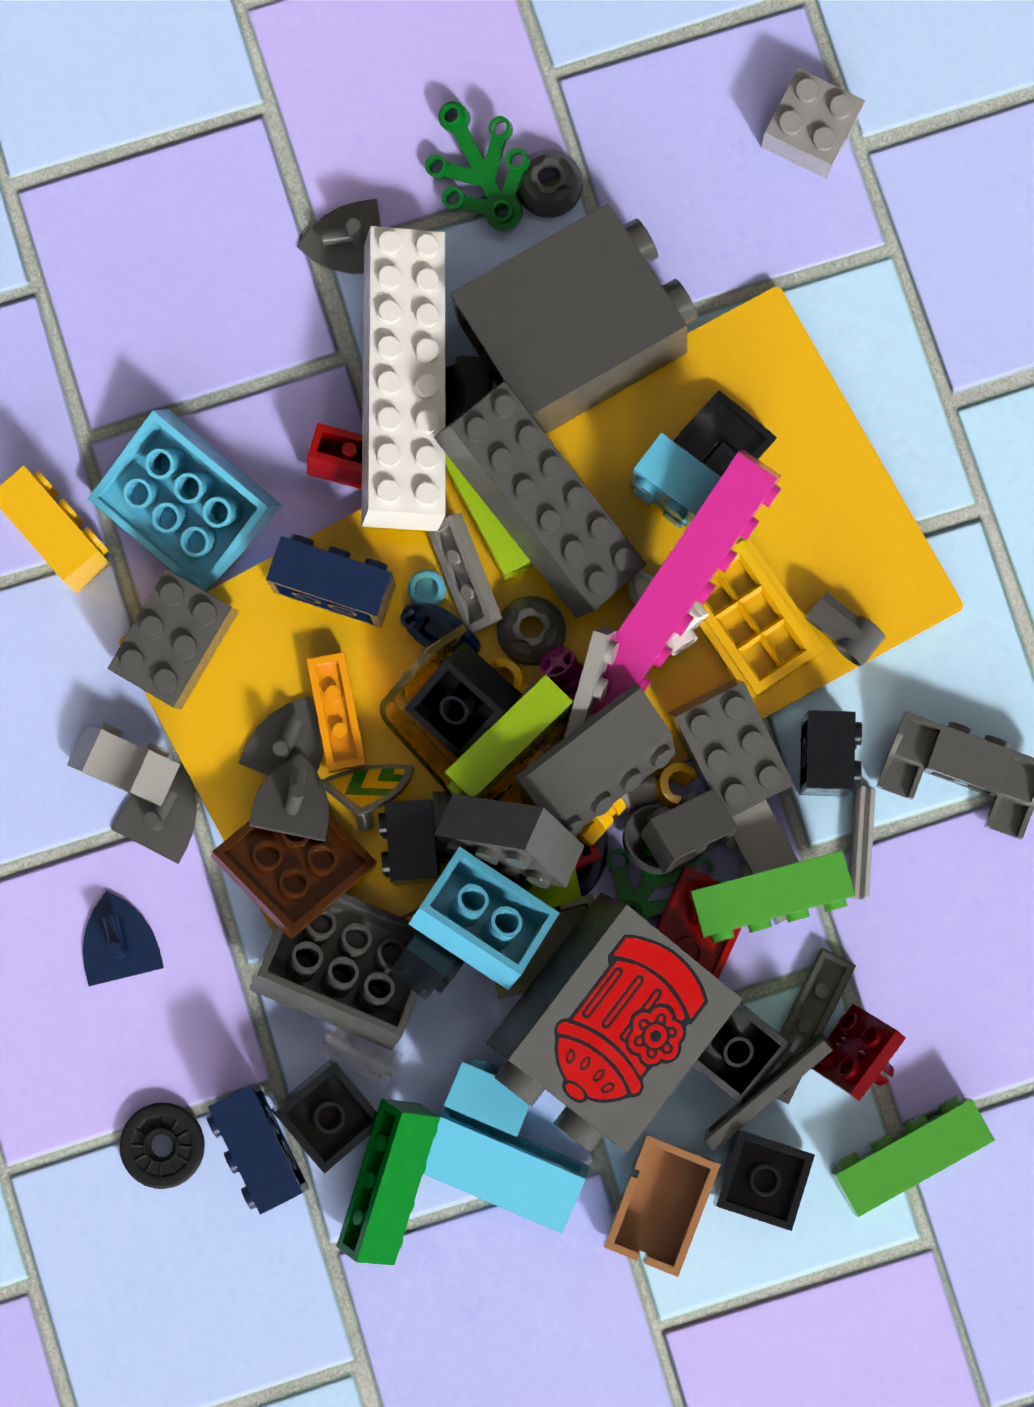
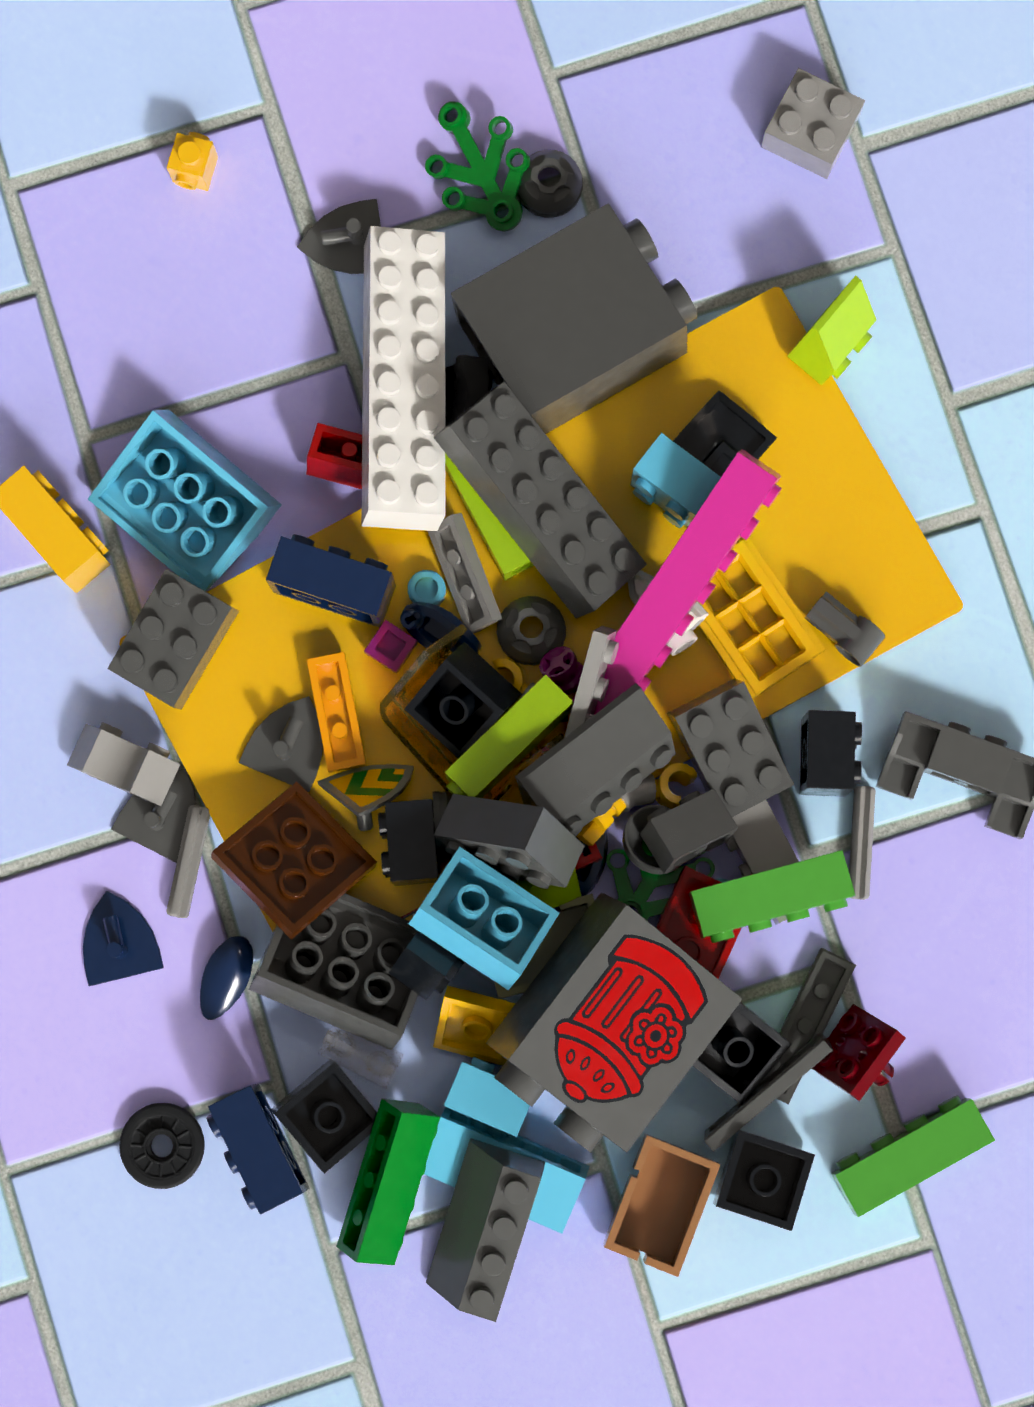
(188, 861): none -> light grey axle
(192, 161): none -> yellow brick
(225, 976): none -> dark blue arm
(292, 801): dark grey shield -> none
(391, 646): none -> magenta plate
(469, 1022): none -> yellow plate
(484, 1228): none -> dark grey slope
(835, 334): none -> lime slope

